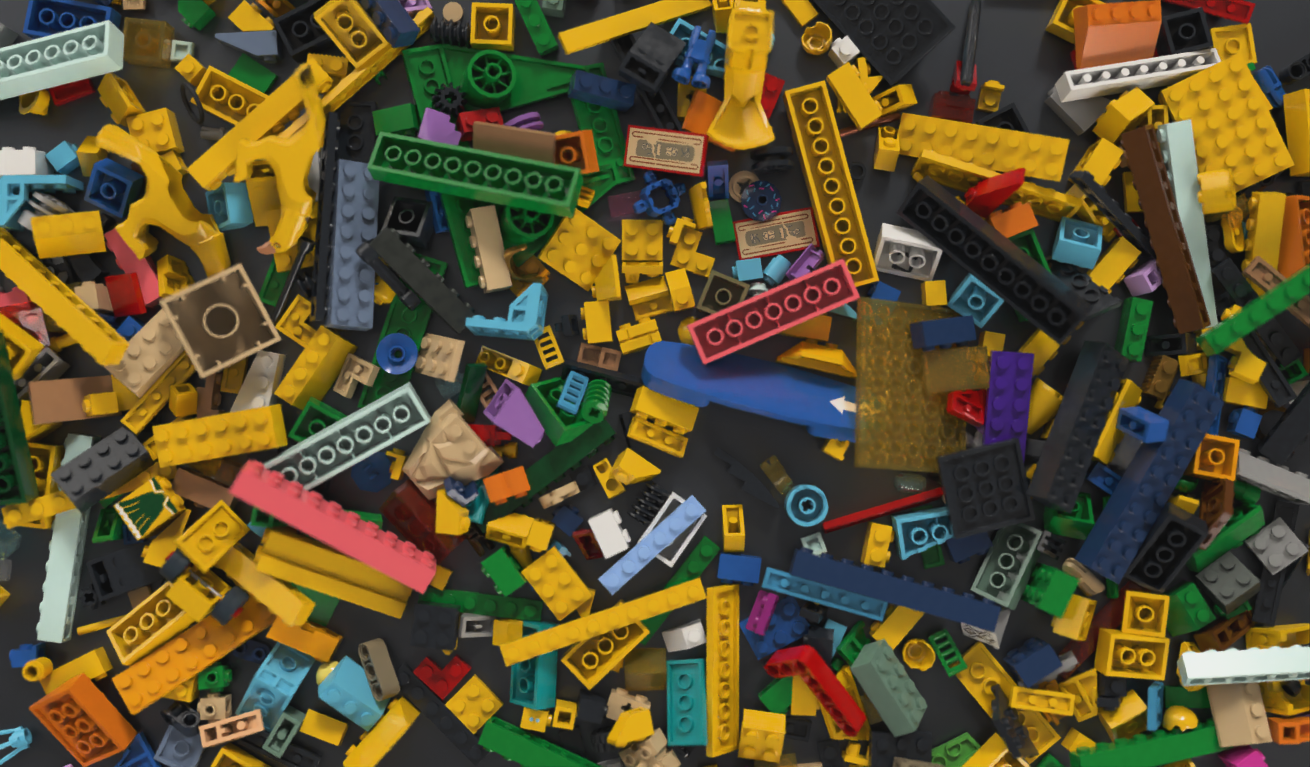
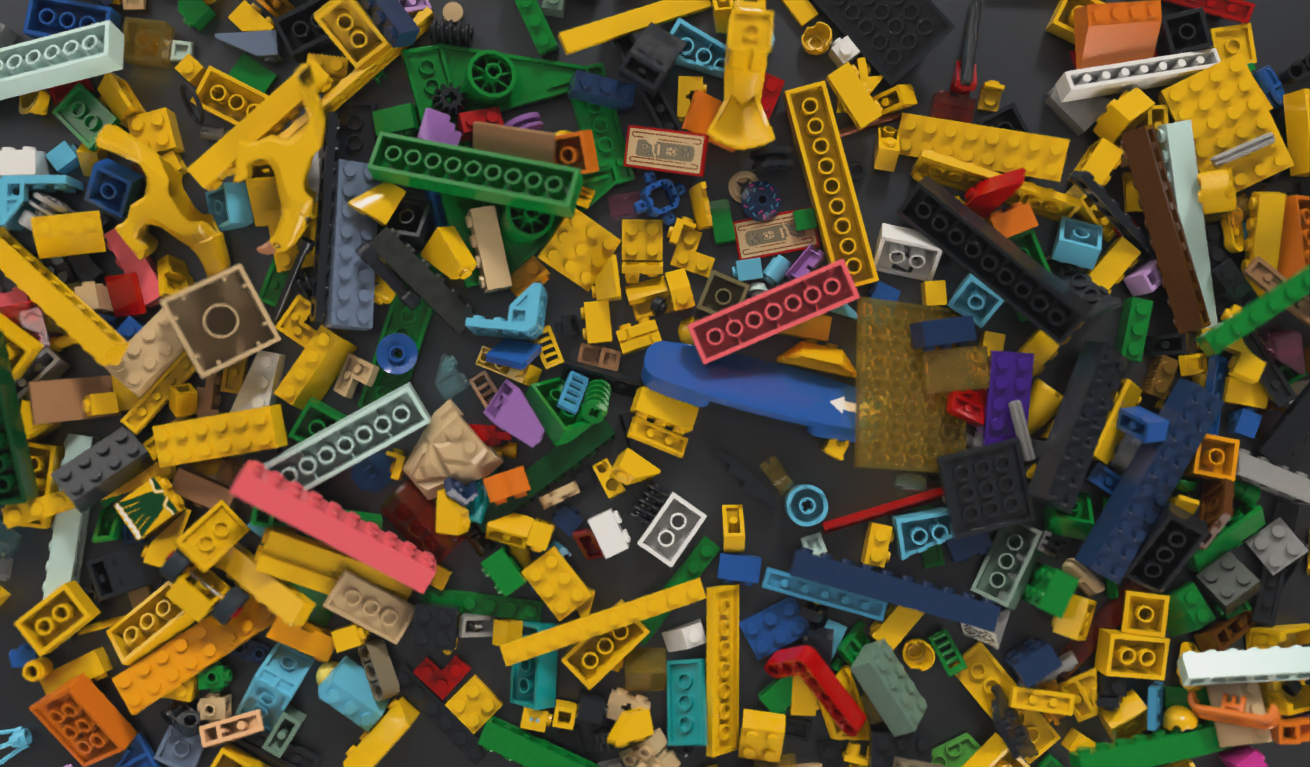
(57, 618): none -> yellow brick
(84, 115): none -> green plate
(324, 727): yellow hinge -> none
(349, 636): none -> yellow brick
(370, 606): none -> tan tile
(378, 202): none -> yellow slope
(439, 357): tan plate -> none
(449, 253): none -> yellow slope
(471, 390): dark green tile -> none
(492, 26): yellow brick -> none
(513, 353): none -> blue tile
(515, 272): pearl gold helmet -> none
(652, 544): light blue plate -> none
(659, 306): none -> black plate
(697, 53): blue piece -> none
(717, 179): blue slope -> none
(762, 612): magenta bracket -> none
(804, 219): none -> green tile
(1021, 430): none -> light grey axle
(1234, 713): none -> orange piece
(1243, 149): none -> light grey axle
(1287, 348): none -> clear pink slope

